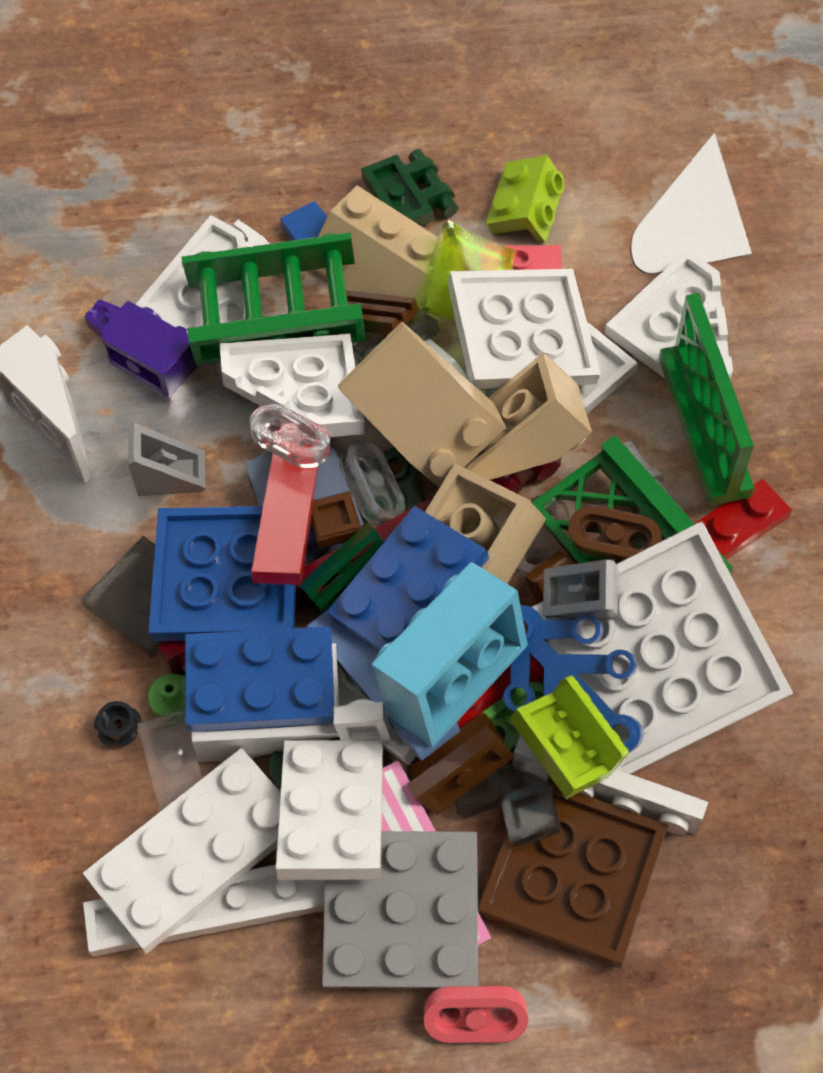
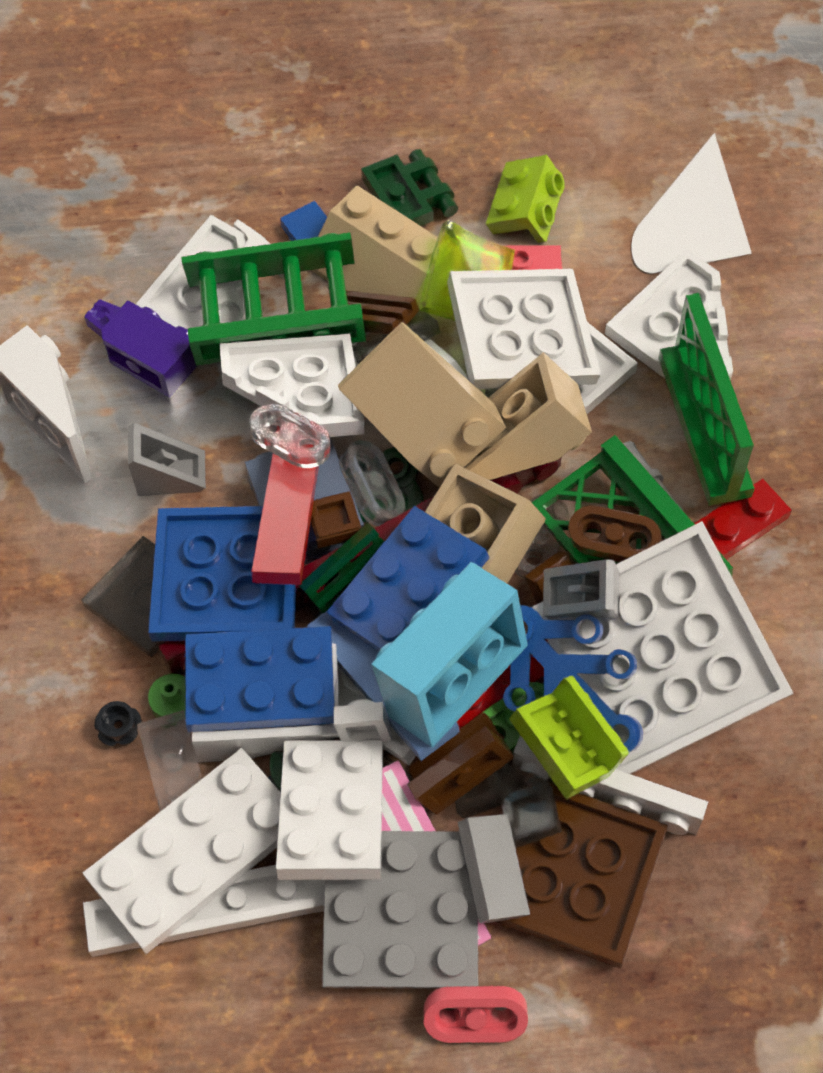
(493, 868): none -> light grey tile

